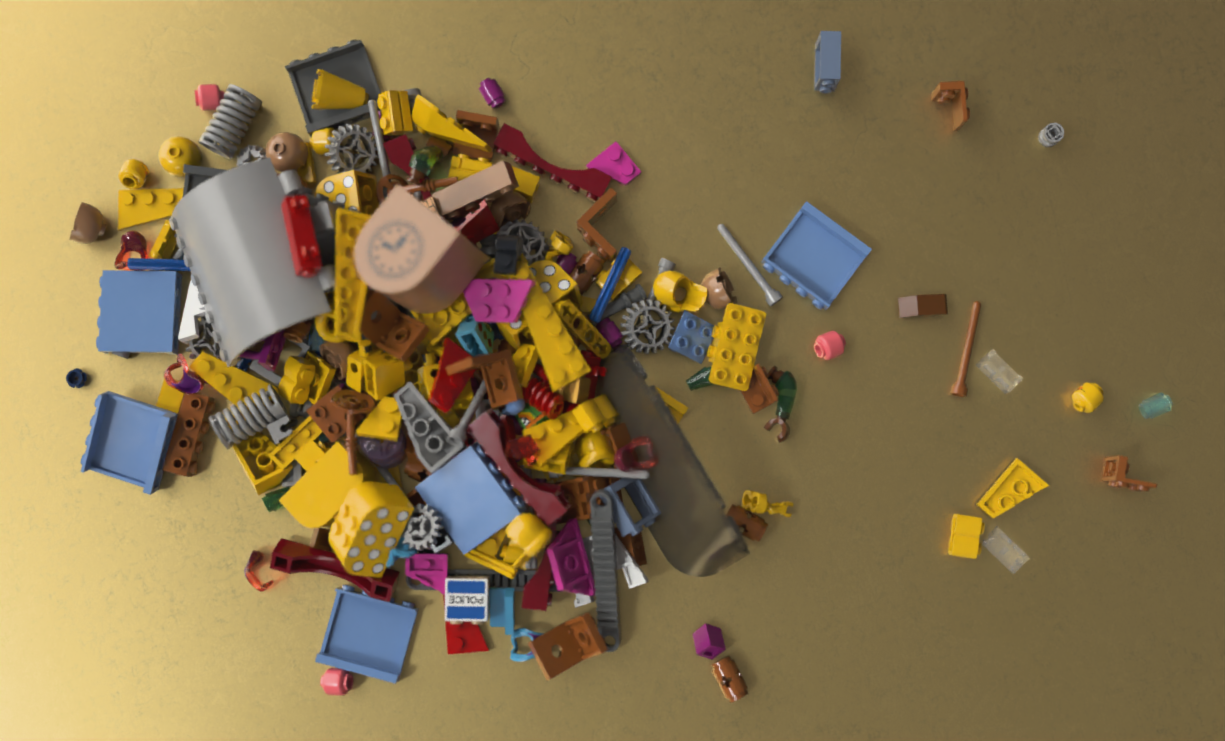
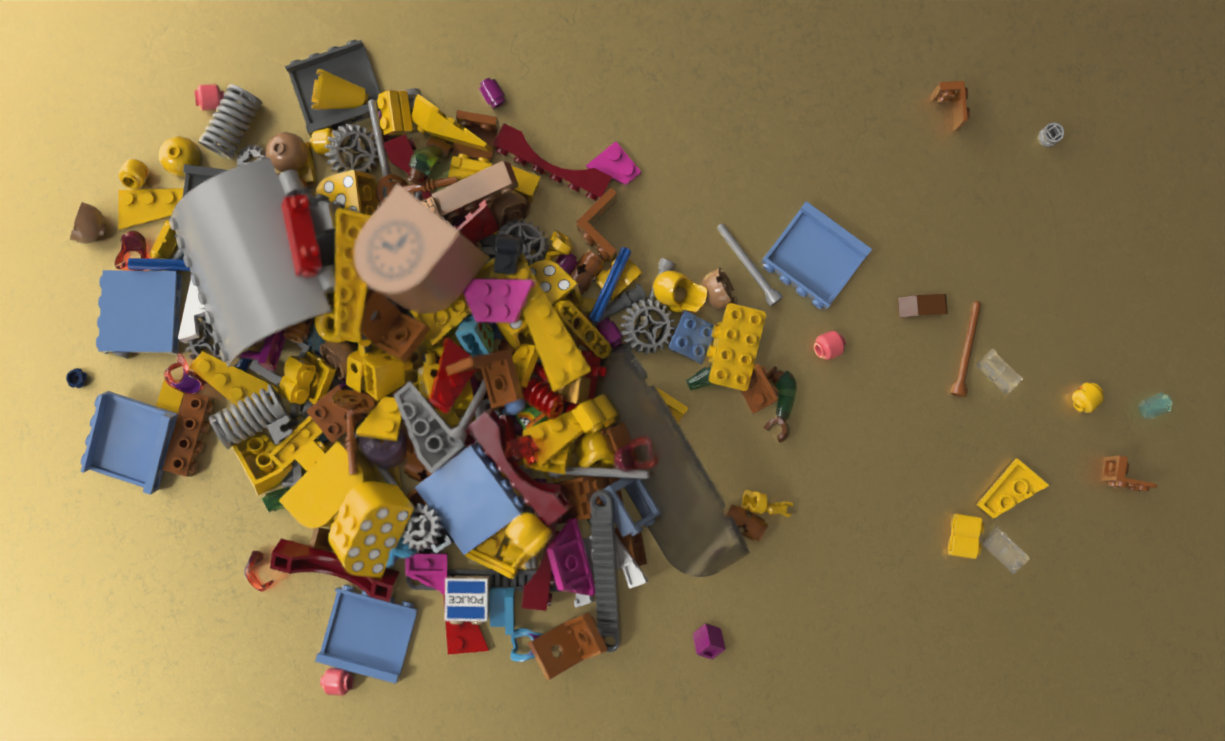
(735, 688): dark orange piece -> none
(827, 61): sand blue window -> none

